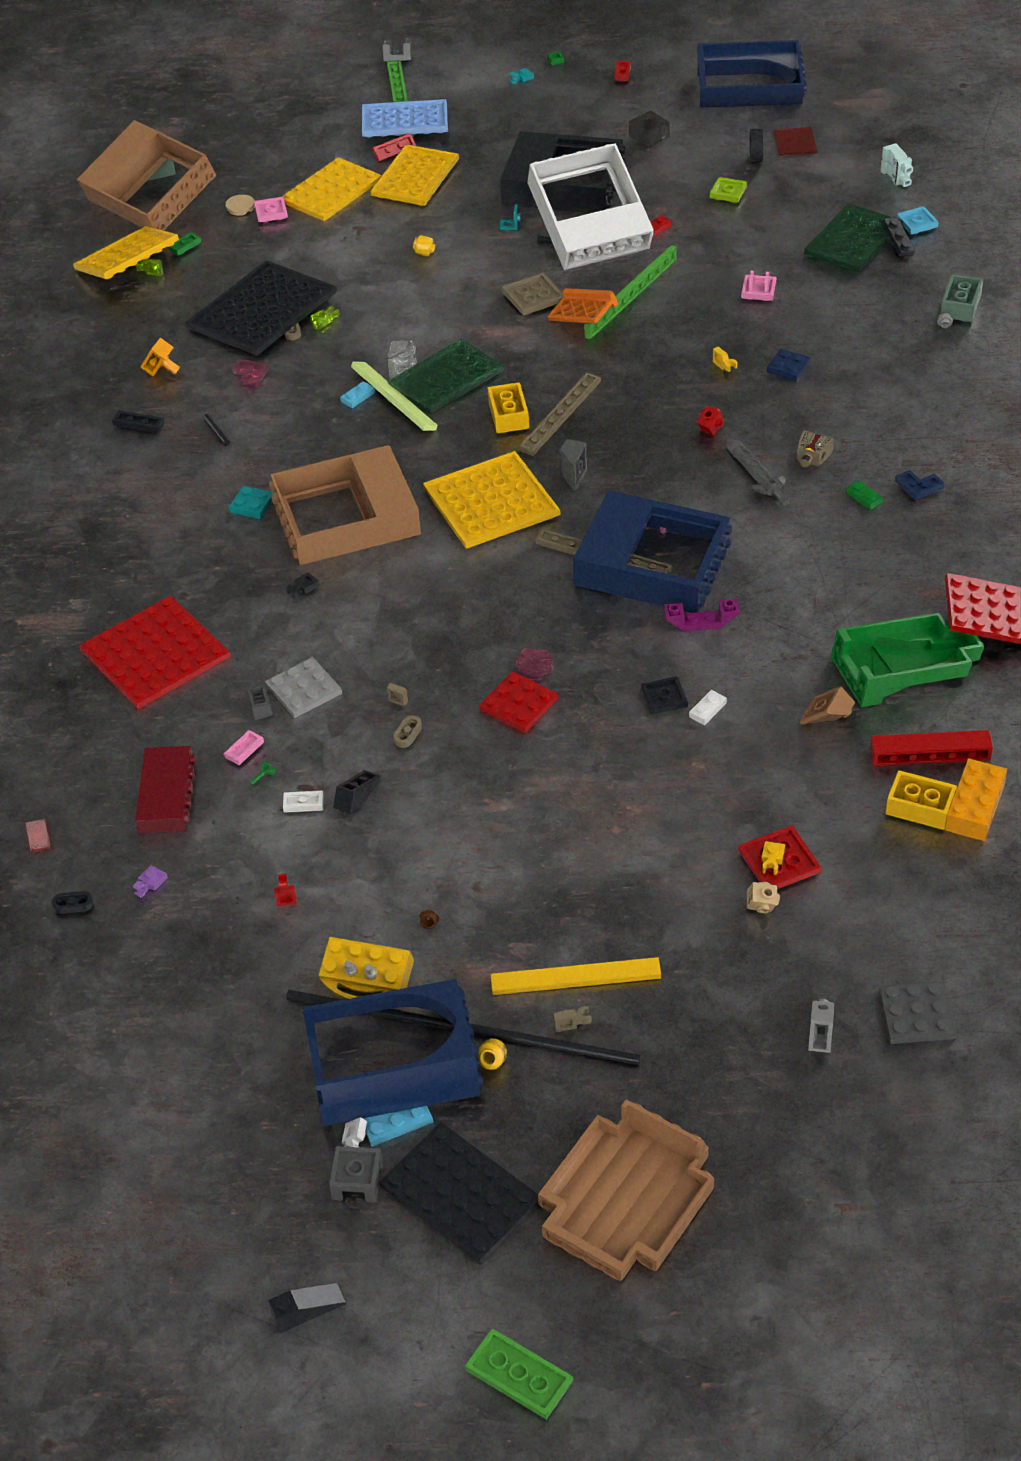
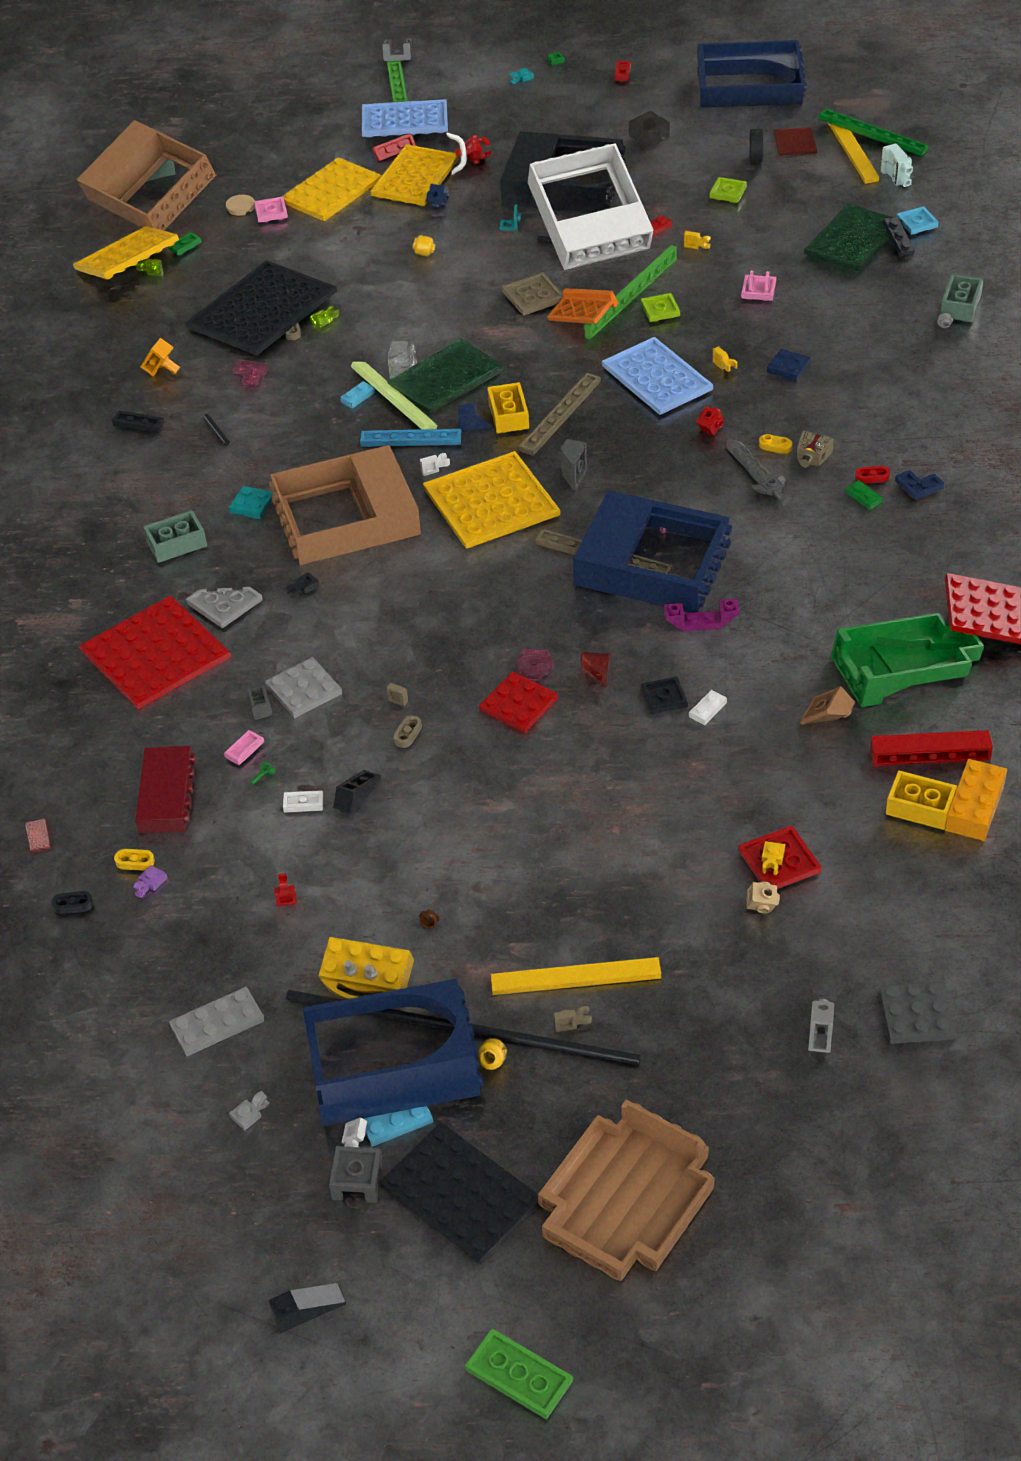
(134, 859): none -> yellow plate
(175, 536): none -> sand green brick
(216, 1021): none -> light grey plate
(224, 604): none -> light grey plate
(247, 1112): none -> light grey plate
(411, 437): none -> dark azure plate
(432, 464): none -> white plate
(438, 195): none -> dark blue brick
(471, 150): none -> red helmet
(473, 418): none -> dark blue slope
(597, 666): none -> clear red slope
(657, 375): none -> light blue plate
(660, 307): none -> lime plate
(694, 241): none -> yellow plate
(775, 444): none -> yellow plate
(855, 154): none -> yellow tile
(872, 474): none -> red plate
(873, 132): none -> green tile

